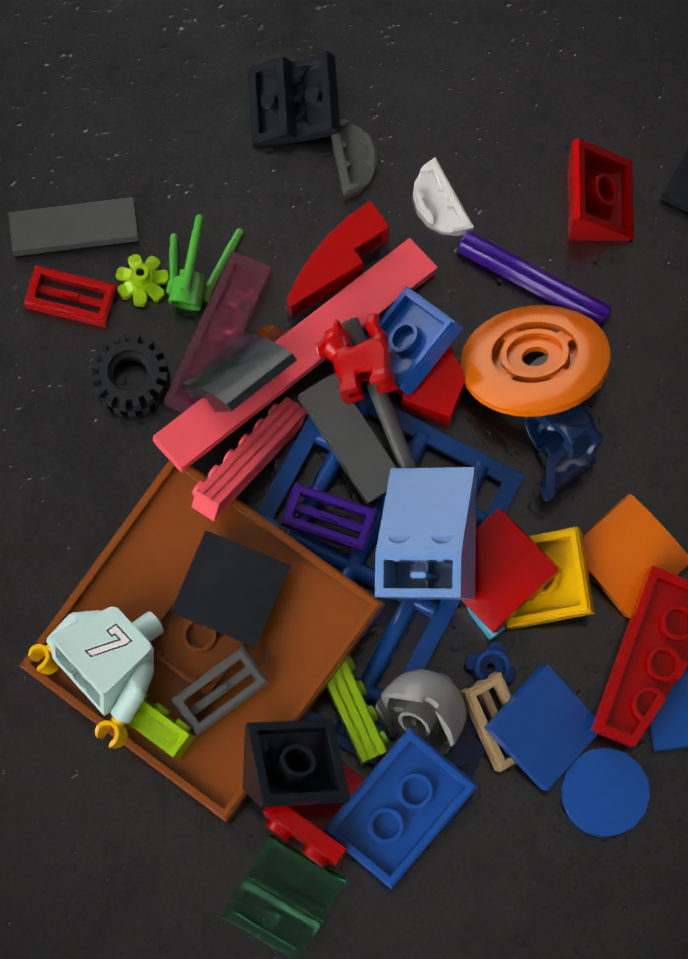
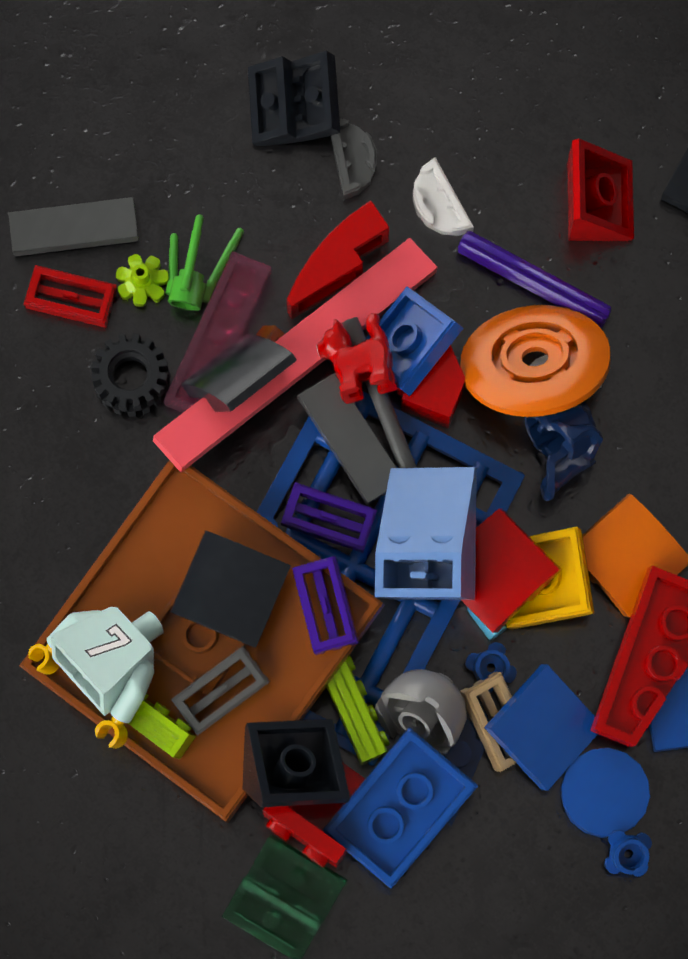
(248, 459): coral piece -> none
(335, 641): none -> dark purple tile
(638, 861): none -> blue plate

